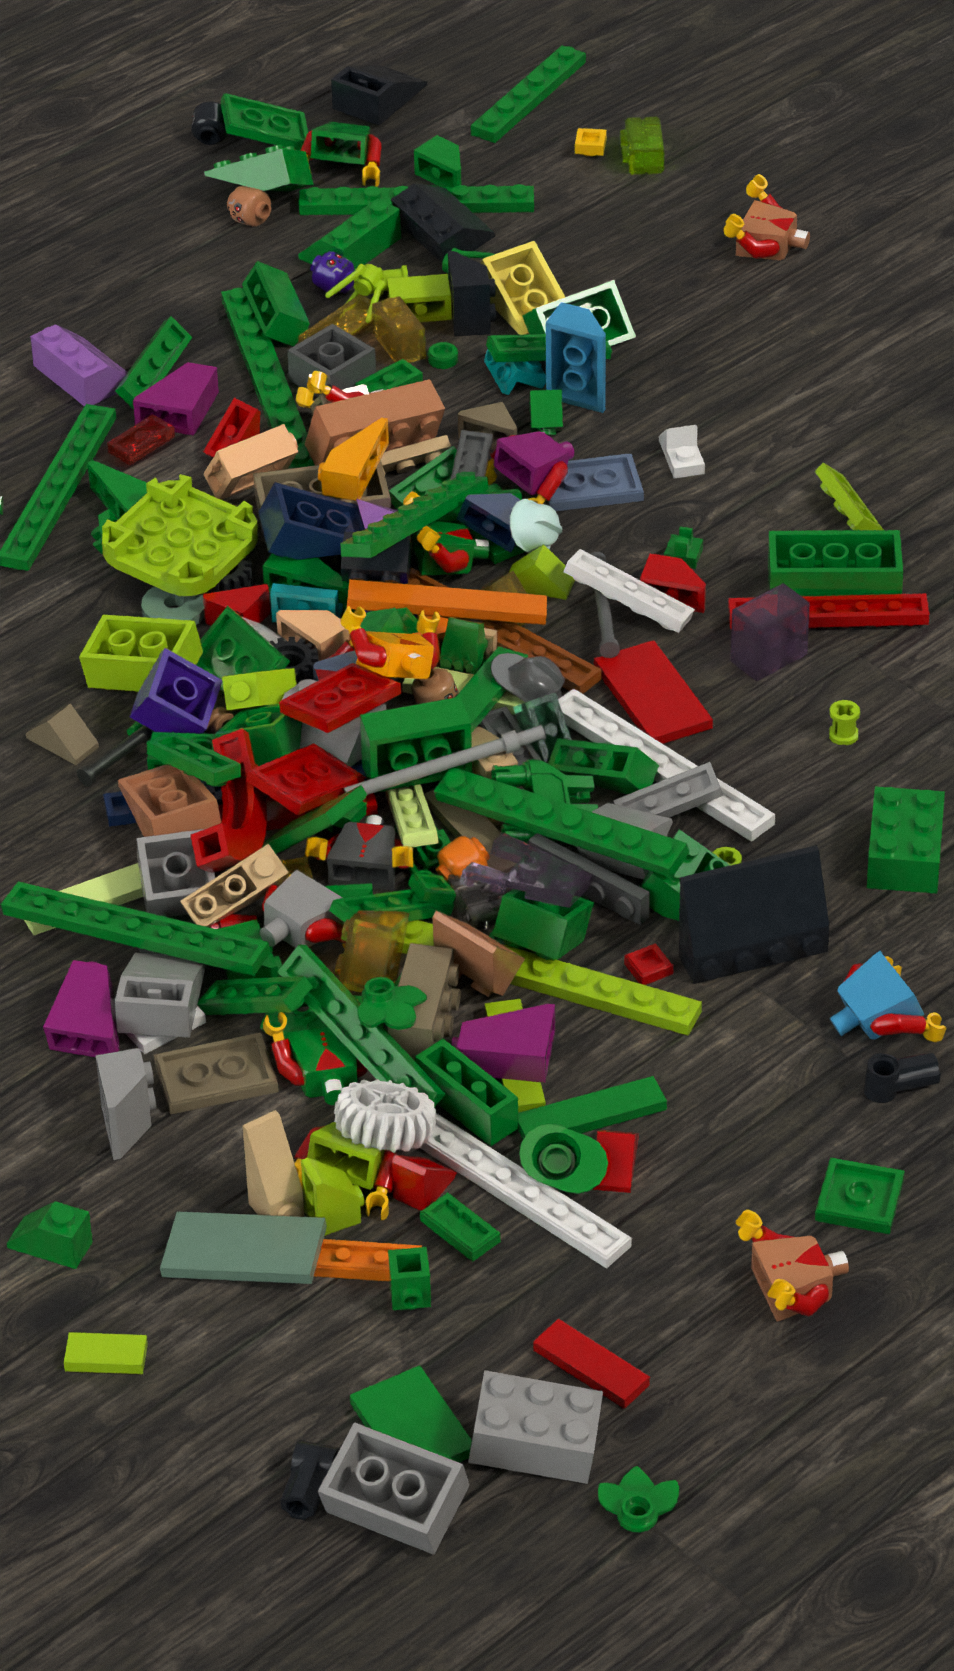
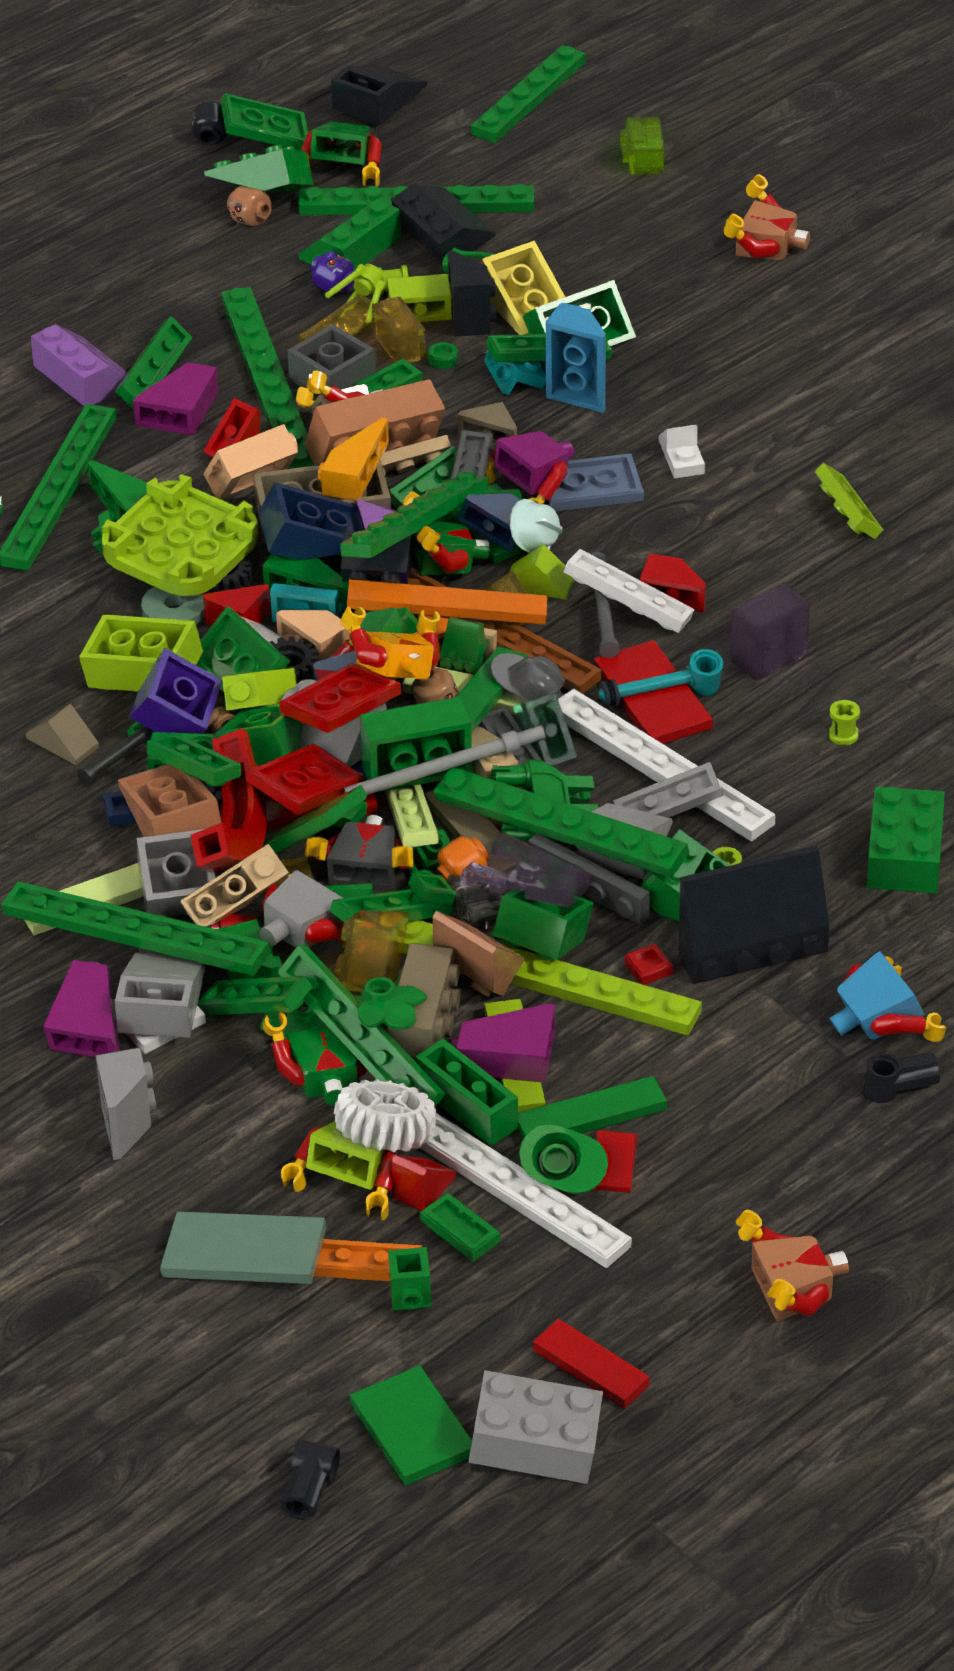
(54, 1234): green slope -> none
(105, 1353): lime tile -> none
(141, 439): clear red plate -> none
(215, 1073): dark tan tile -> none
(271, 1169): tan slope -> none
(275, 303): green brick -> none
(330, 1195): lime slope -> none
(394, 1488): light grey brick -> none
(438, 162): green slope -> none
(546, 411): green slope -> none
(590, 141): yellow plate -> none
(612, 766): green slope -> none
(639, 1497): green plate -> none
(685, 547): green tile -> none
(701, 676): none -> teal piece
(836, 562): green brick -> none
(859, 1195): green tile -> none
(860, 610): red plate -> none

